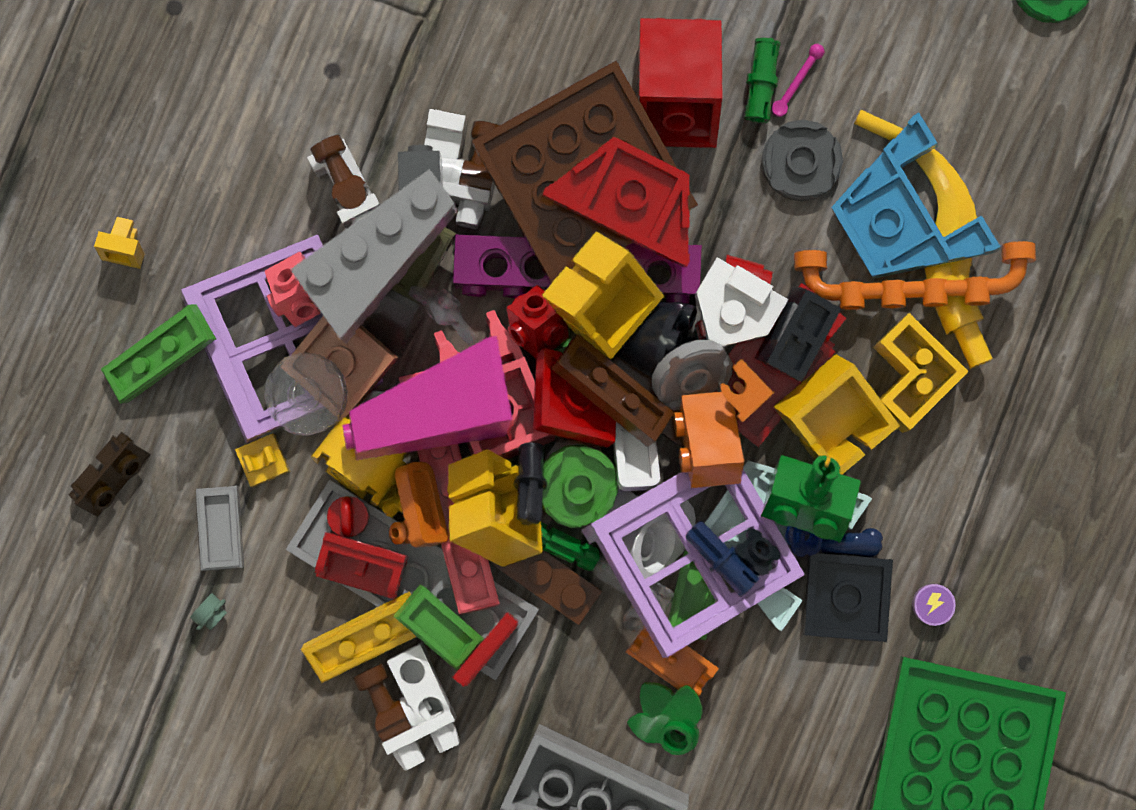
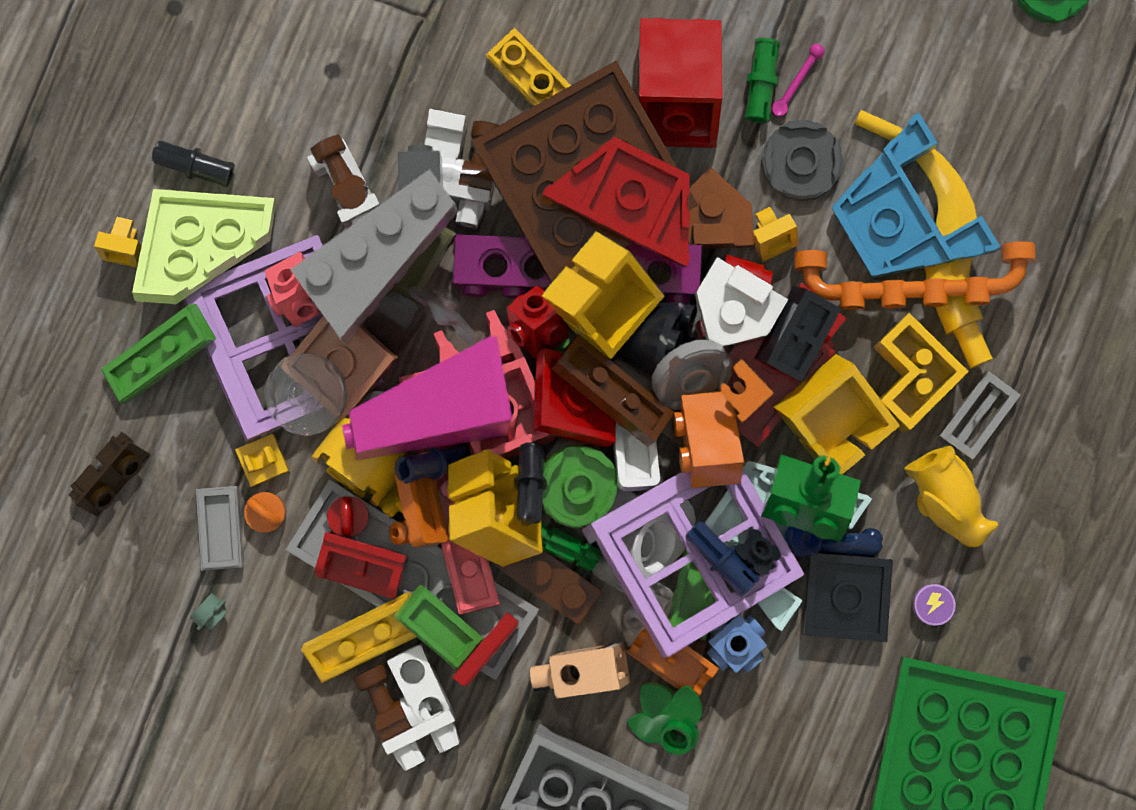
(193, 163): none -> black axle
(196, 239): none -> yellowish green plate
(265, 512): none -> orange tile
(429, 463): none -> dark blue axle
(524, 67): none -> yellow tile
(599, 668): none -> light nougat torso
(721, 216): none -> dark orange plate
(722, 652): none -> medium blue brick
(774, 234): none -> yellow tile
(950, 496): none -> yellow animal
(958, 442): none -> light grey tile

